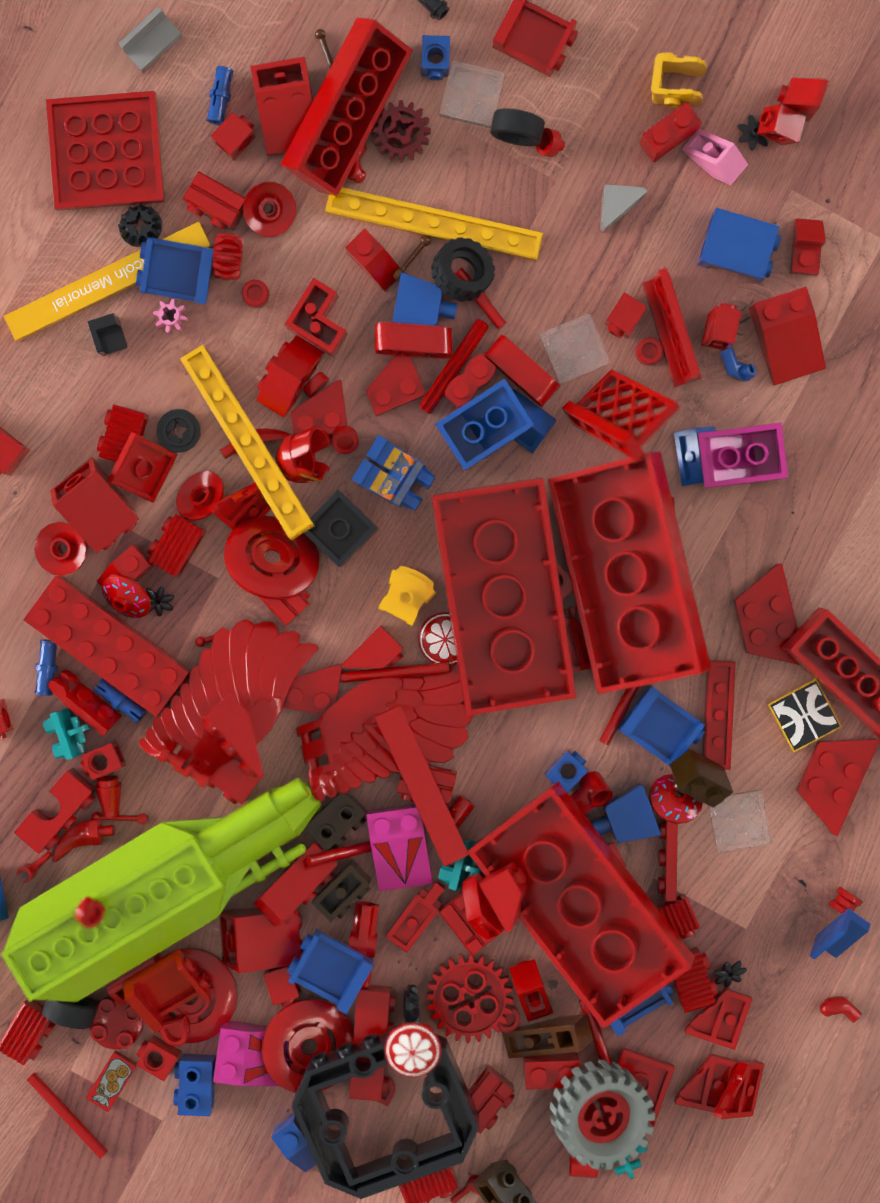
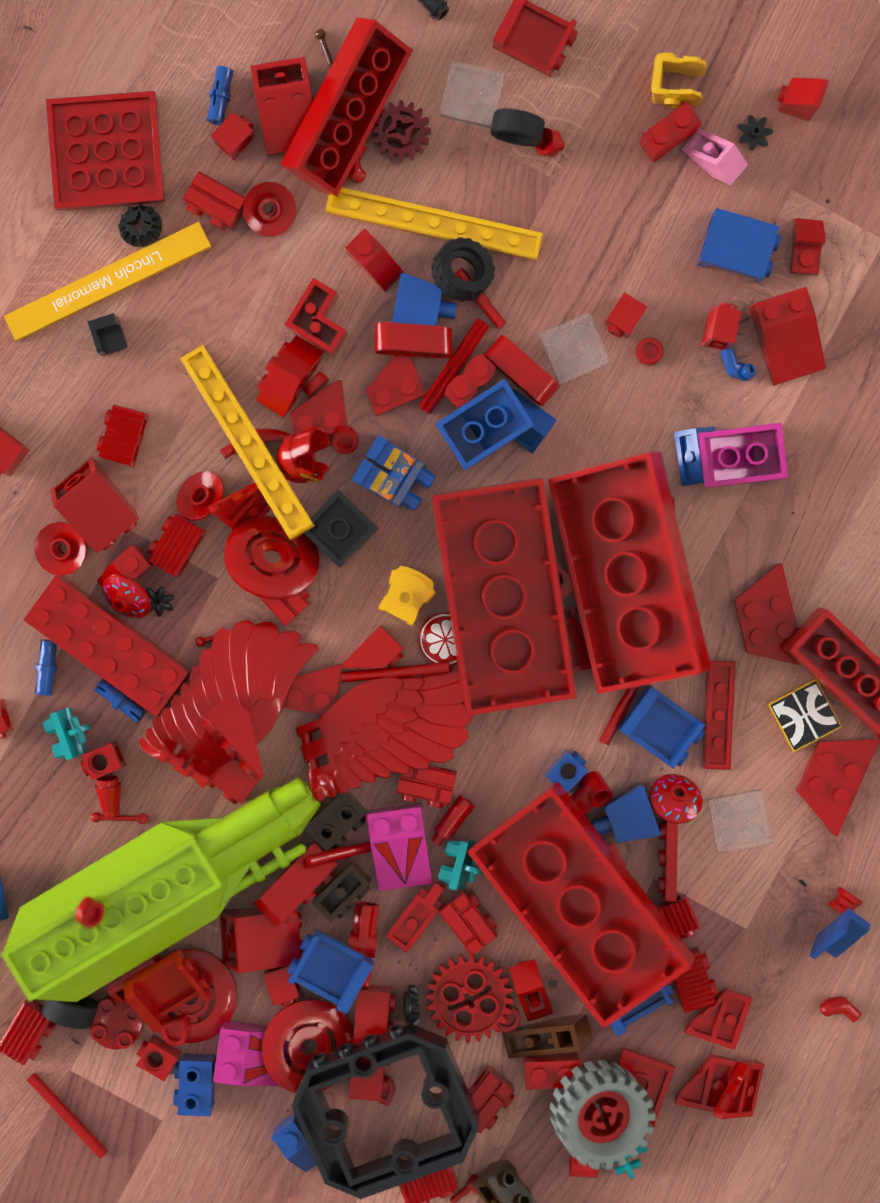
(32, 868): red hand -> none
(41, 830): red arch -> none
(82, 834): red bar -> none
(84, 702): red hinge -> none
(111, 1081): tile -> none
(142, 467): red tile -> none
(150, 39): light grey panel -> none
(162, 314): bright pink gear -> none
(168, 424): black gear -> none
(175, 270): blue panel -> none
(227, 256): red gear -> none
(255, 293): red tile -> none
(412, 1049): dish -> none
(421, 785): red tile -> none
(425, 241): reddish brown hinge -> none
(435, 45): blue brick -> none
(478, 909): red slope -> none
(505, 893): red slope -> none
(598, 1038): red piece -> none
(607, 427): red fence -> none
(617, 202): light grey slope -> none
(671, 329): red fence -> none
(701, 778): dark brown brick -> none
(729, 973): black plant -> none
(781, 124): red brick -> none

